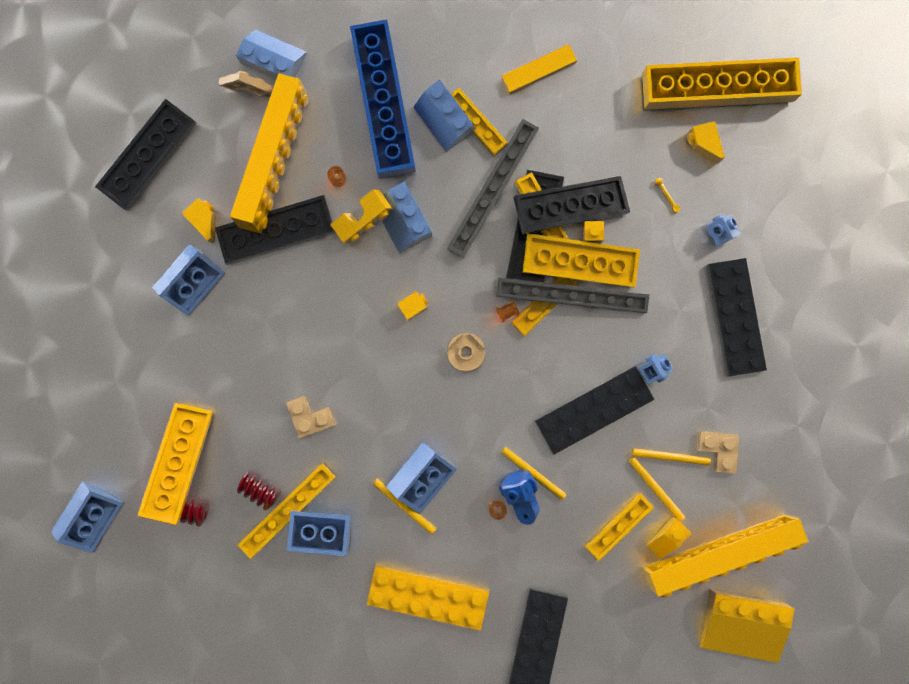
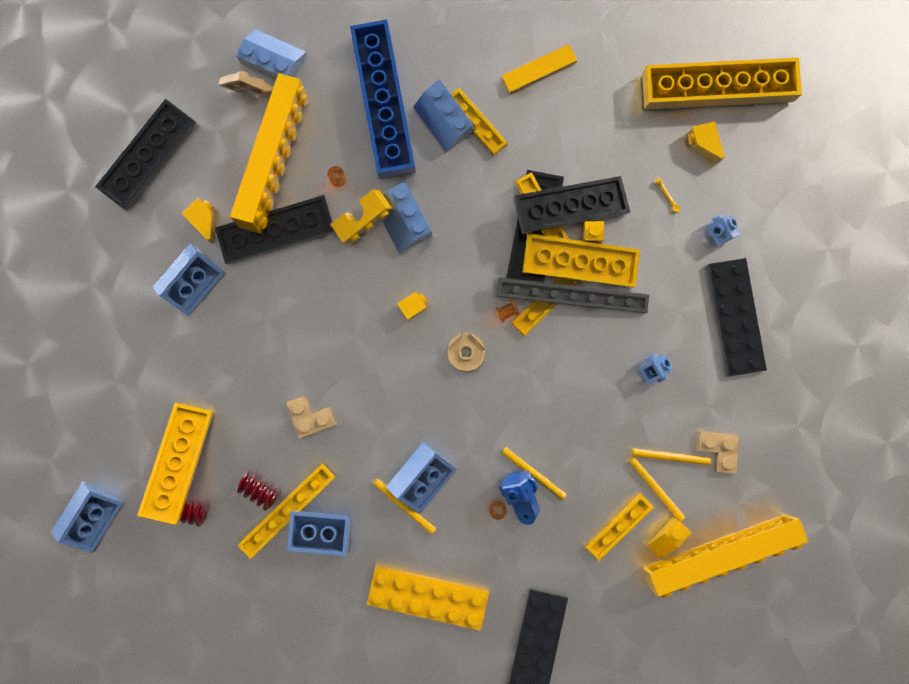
(493, 188): dark grey plate -> none
(594, 410): black plate -> none
(746, 625): yellow slope -> none

